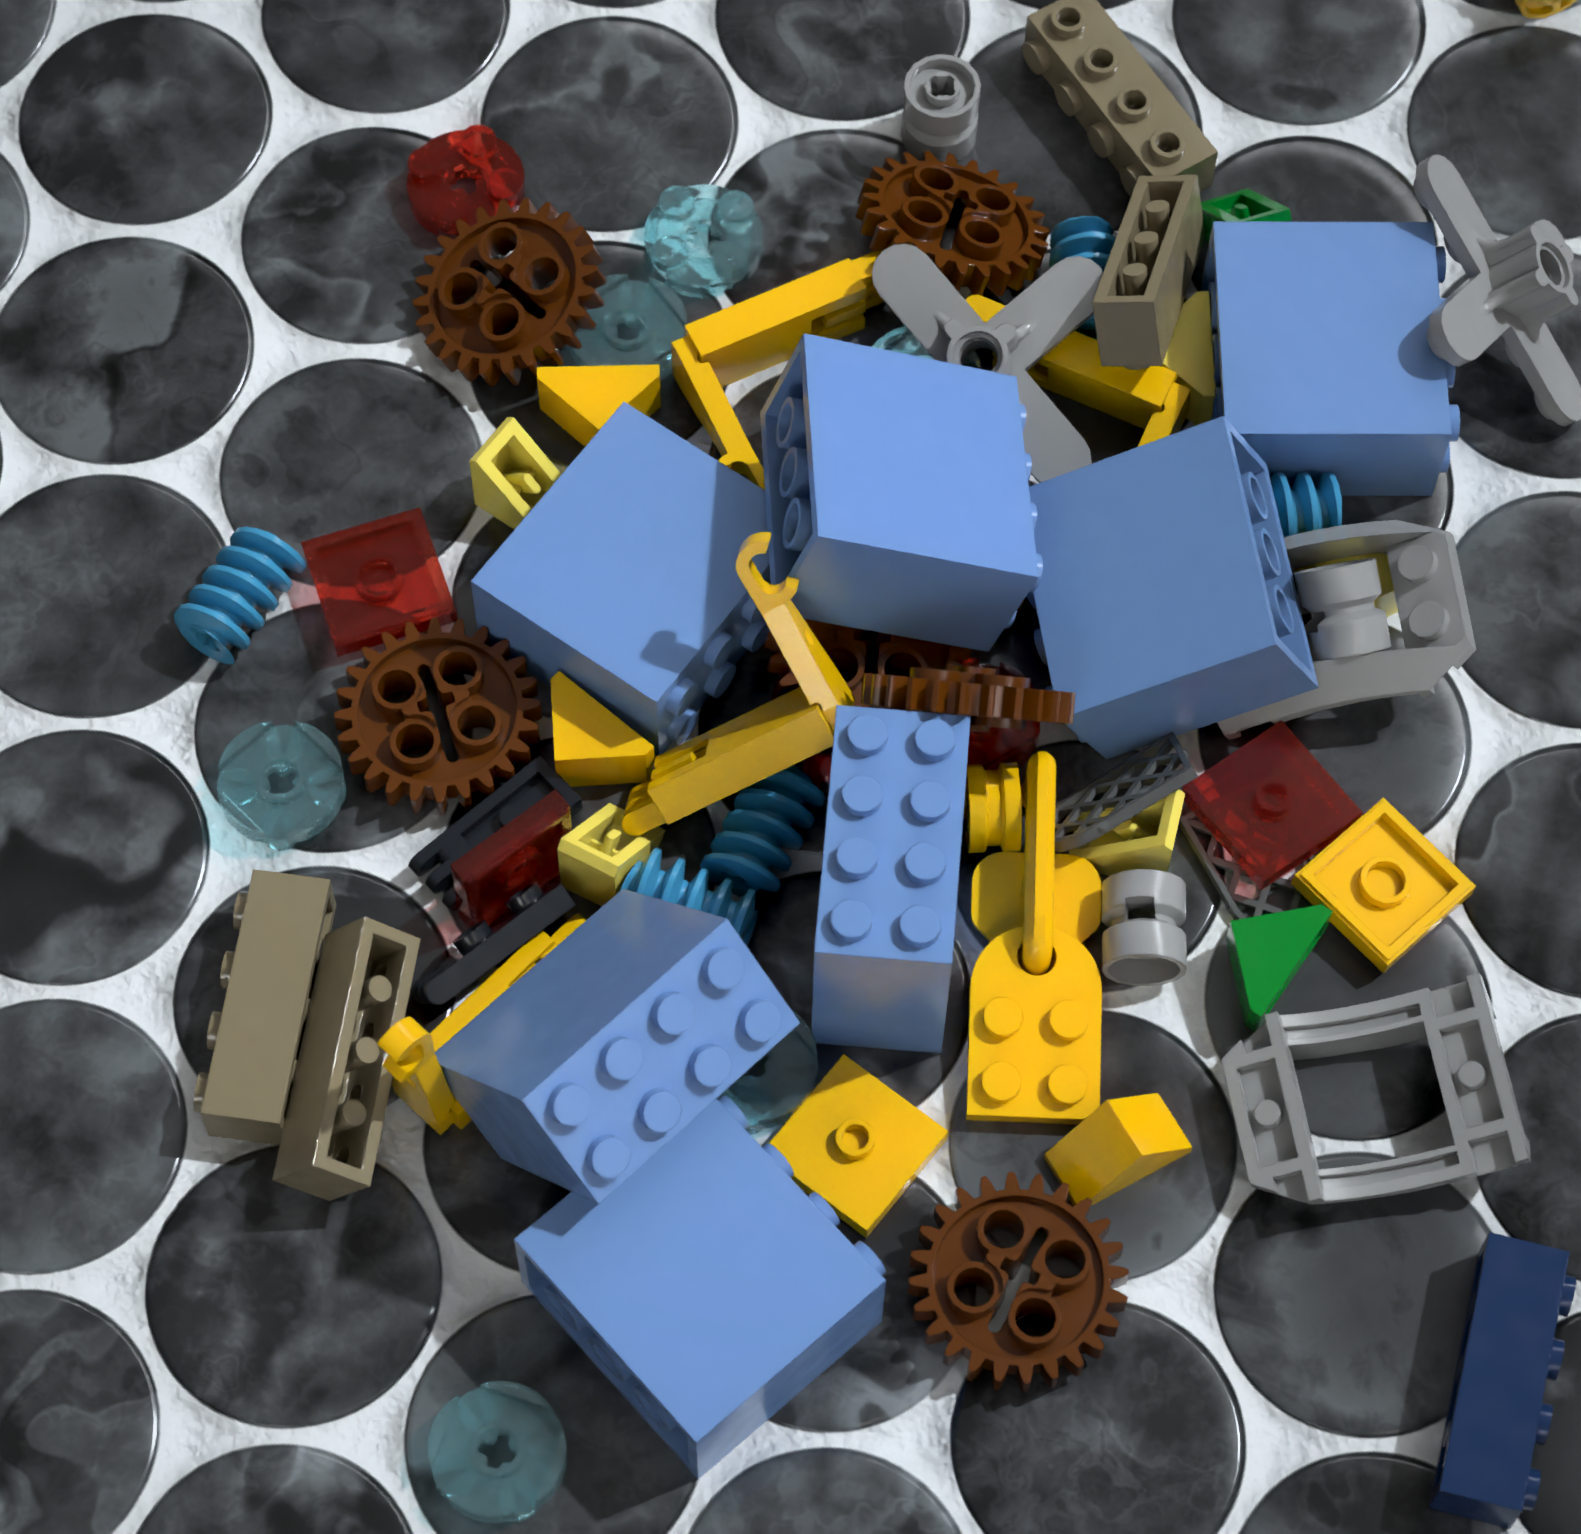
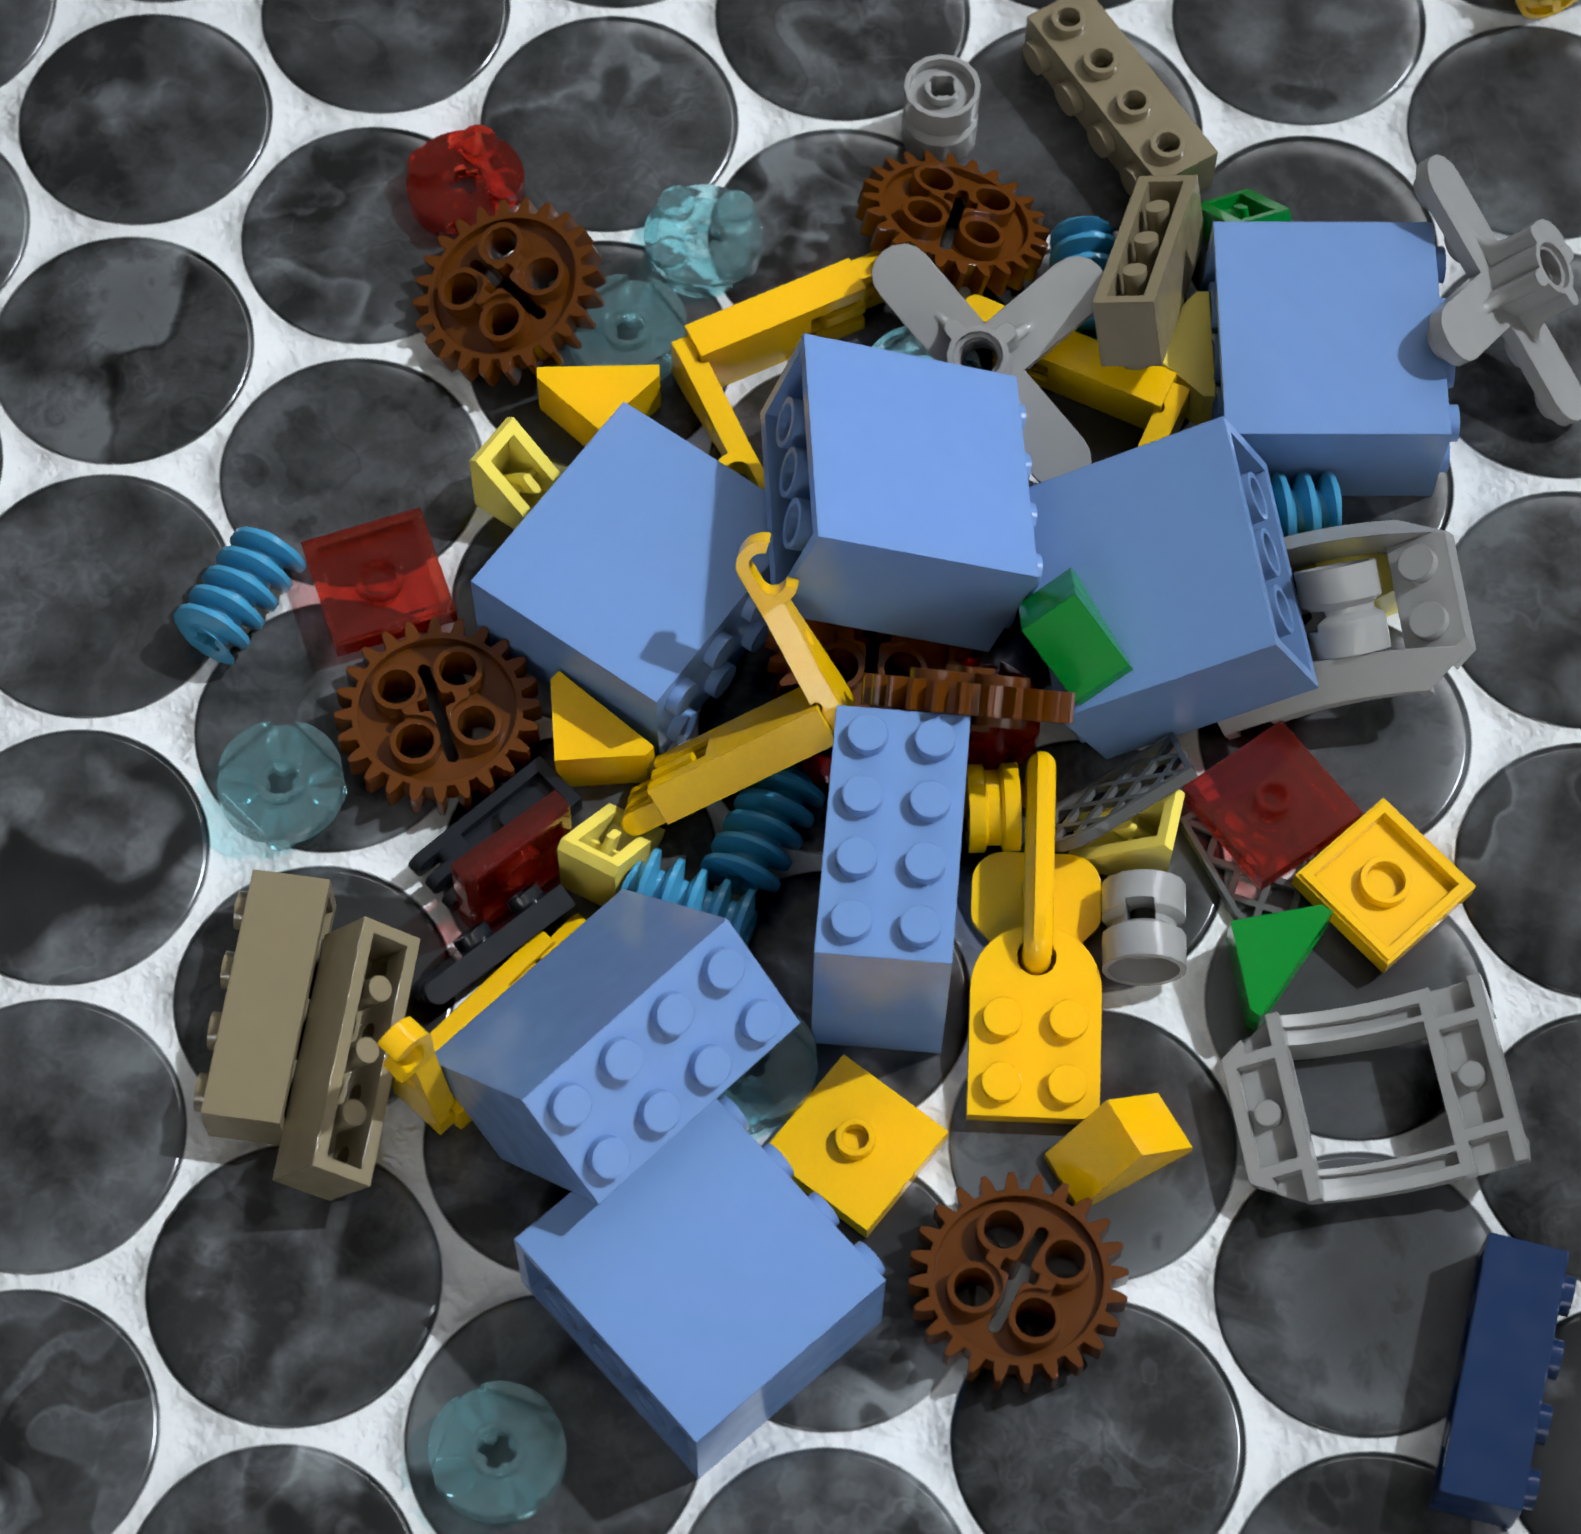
(1073, 637): none -> green slope

